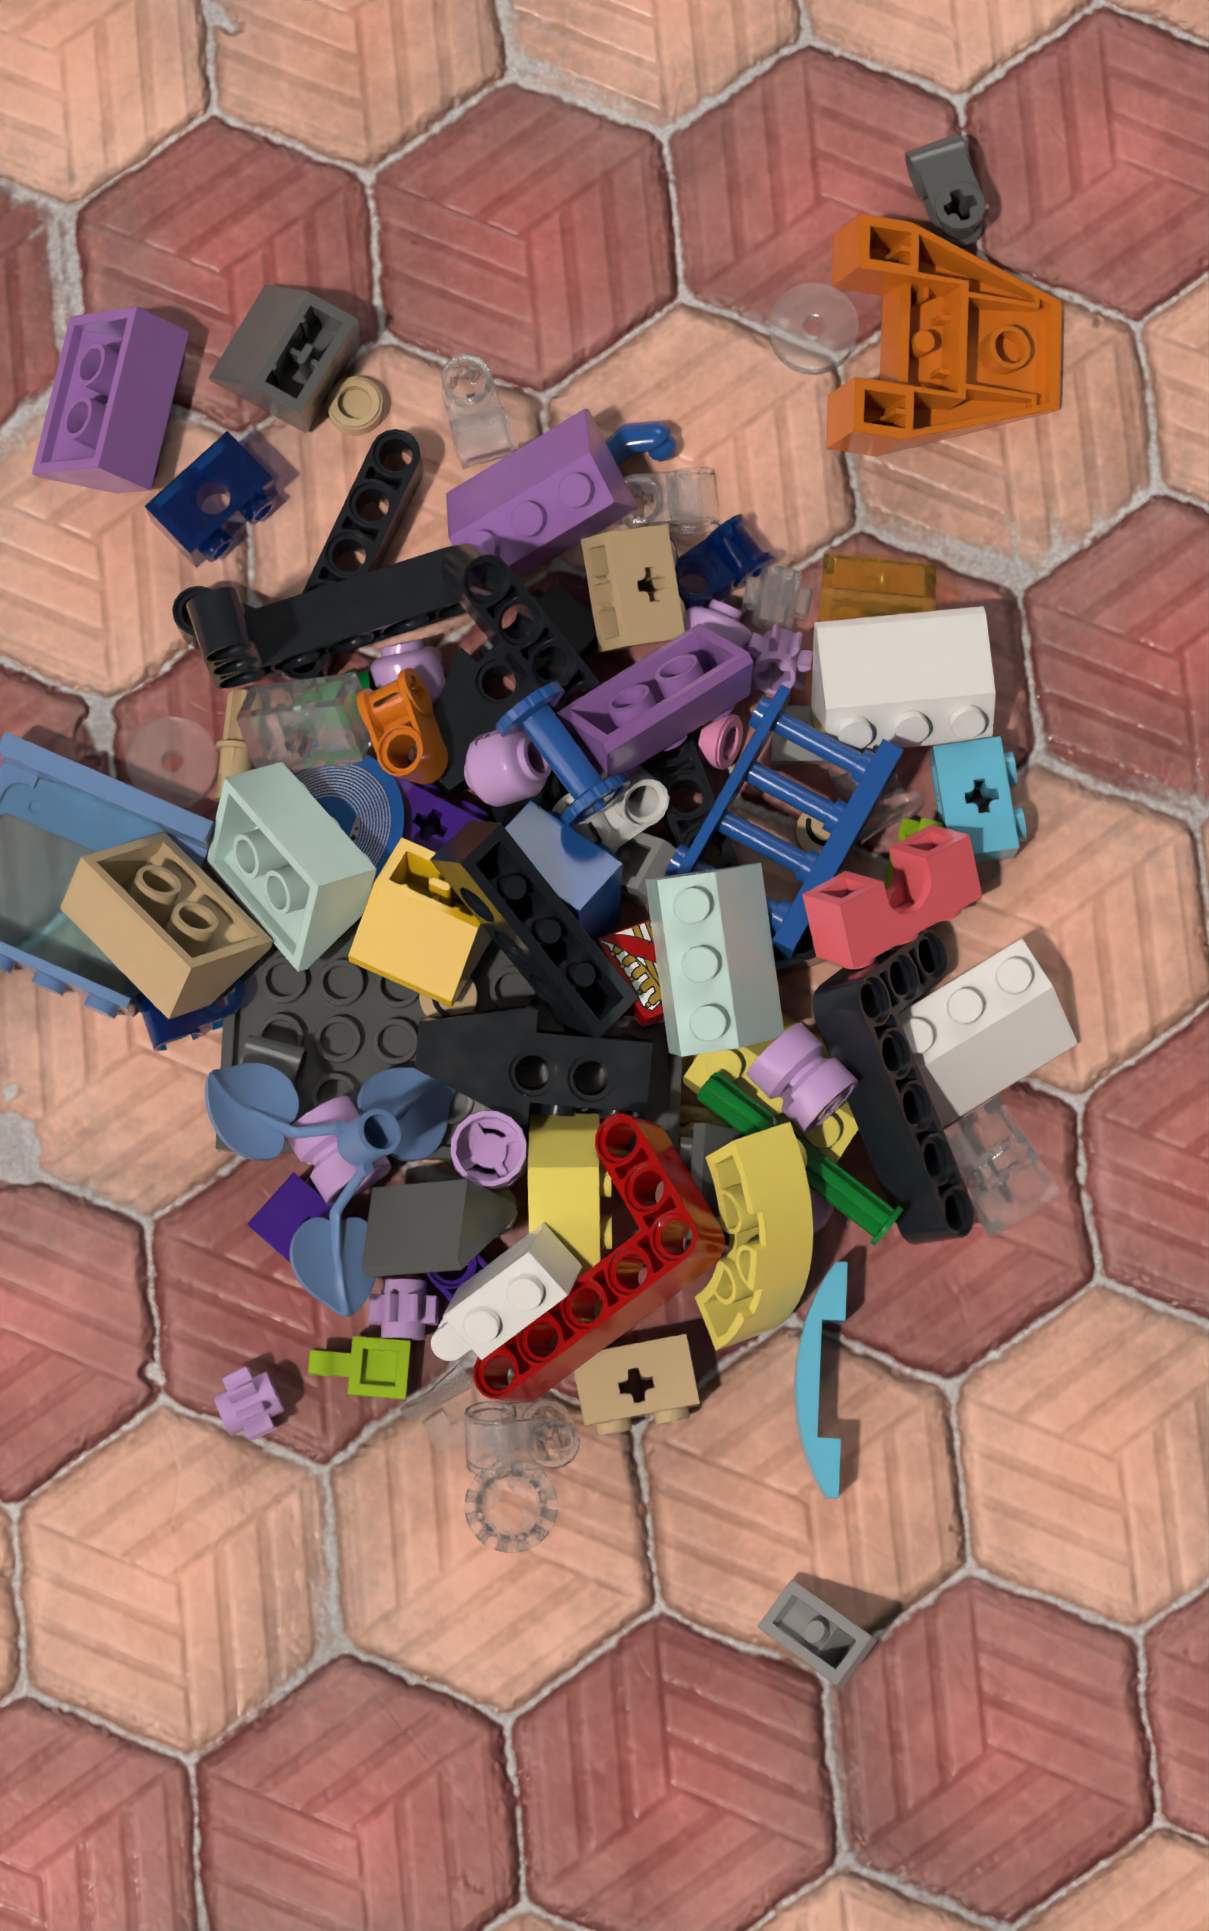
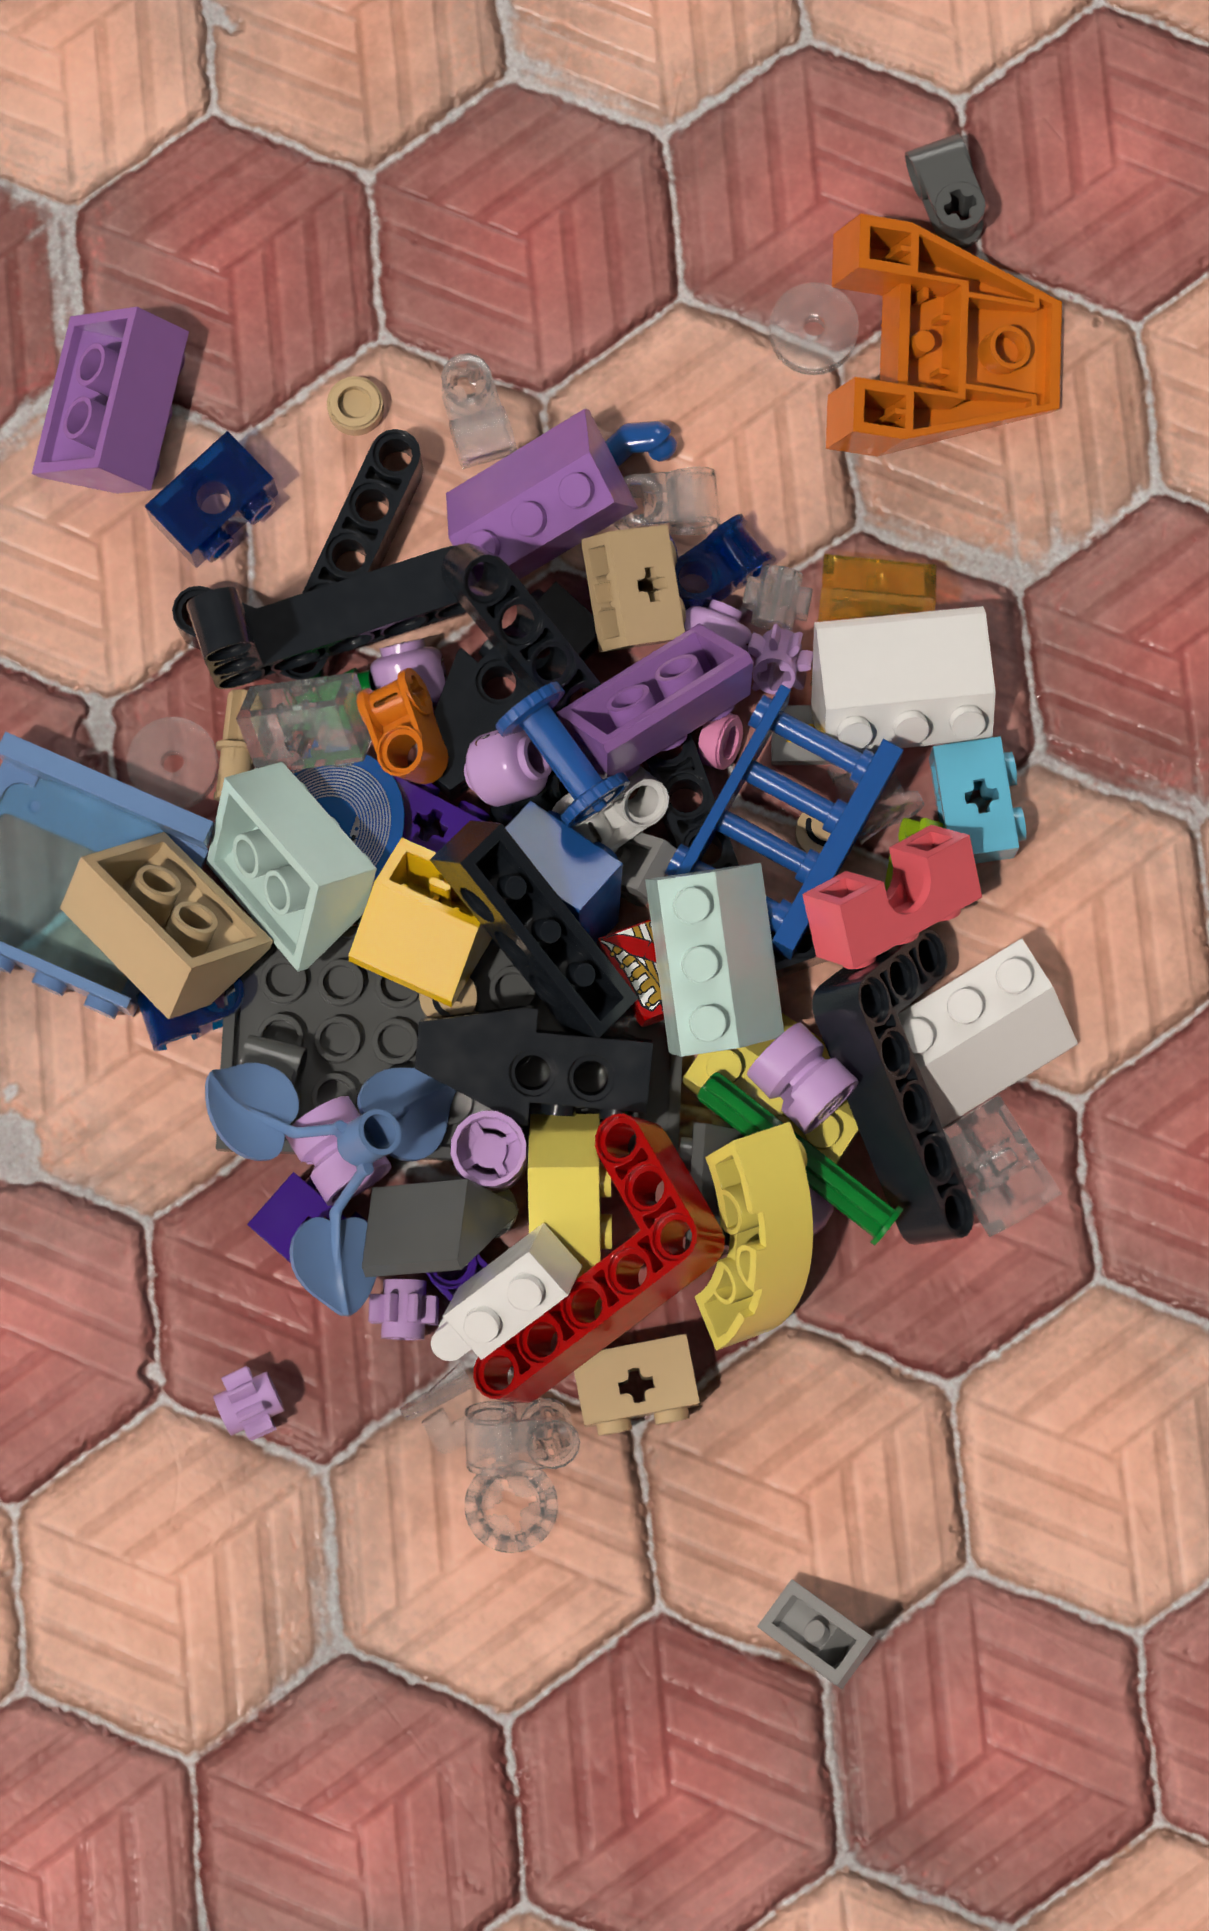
(288, 354): dark grey slope -> none
(373, 1367): lime plate -> none
(821, 1454): medium azure slope -> none

